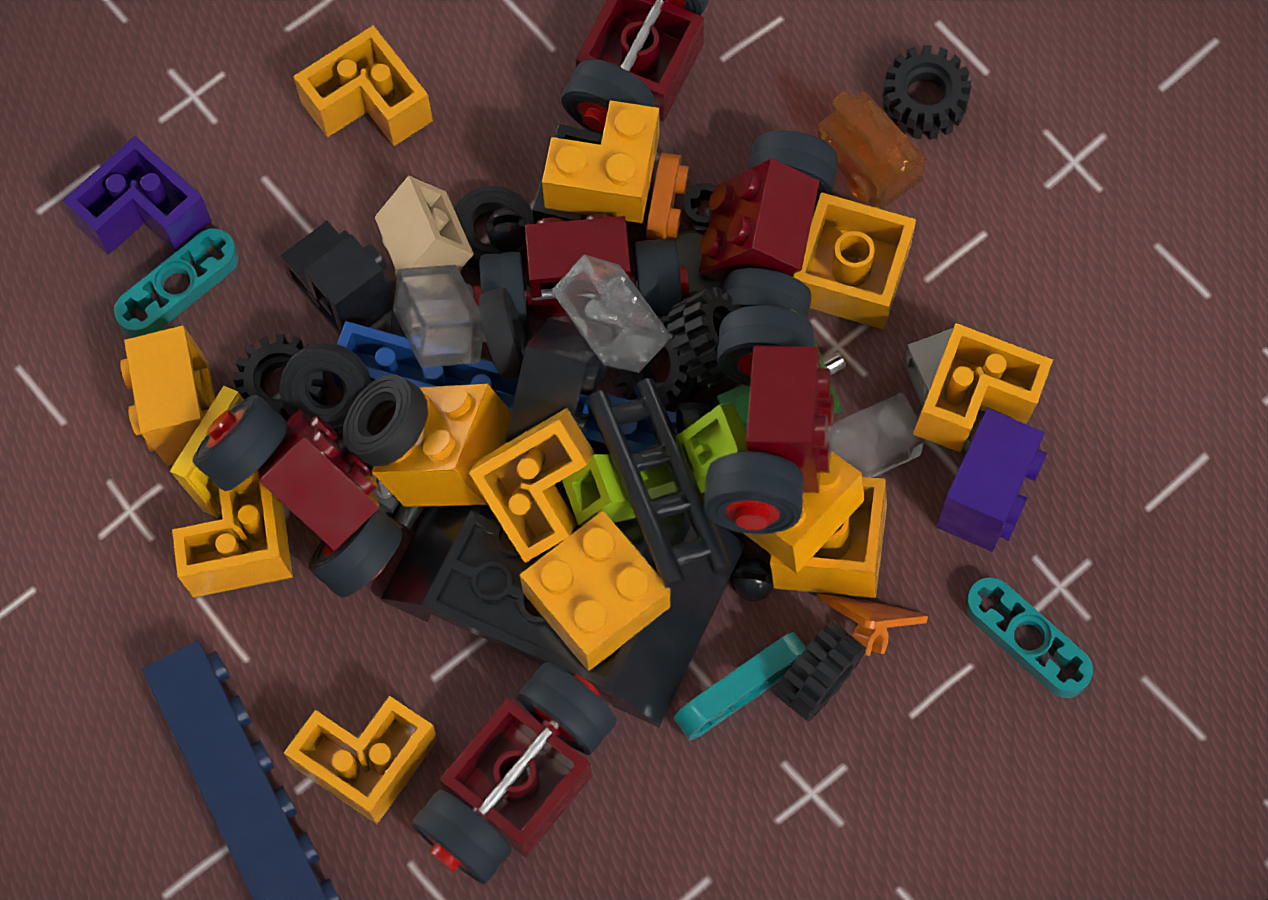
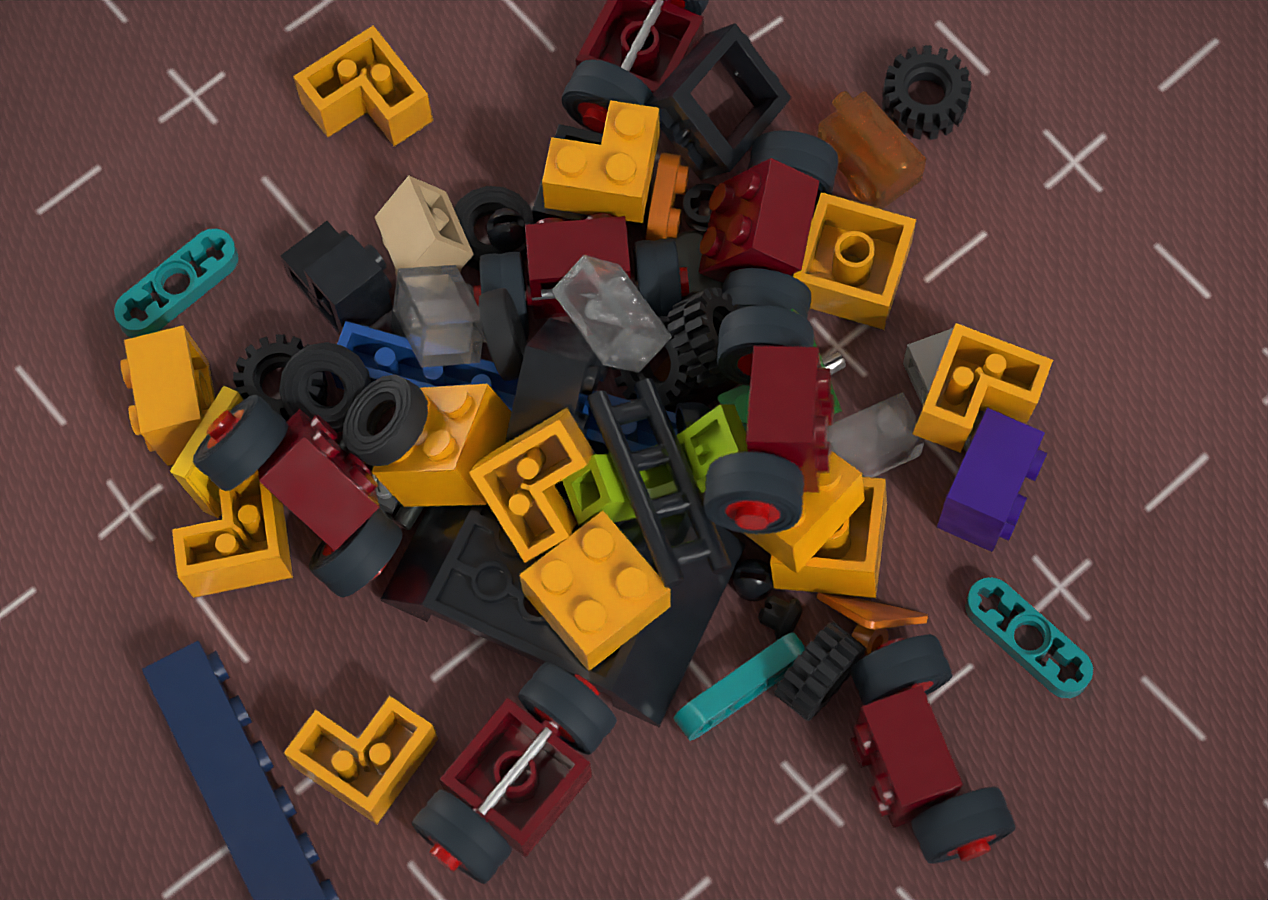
(135, 191): dark purple brick -> none
(705, 146): none -> black window
(780, 615): none -> black piece
(911, 759): none -> brick

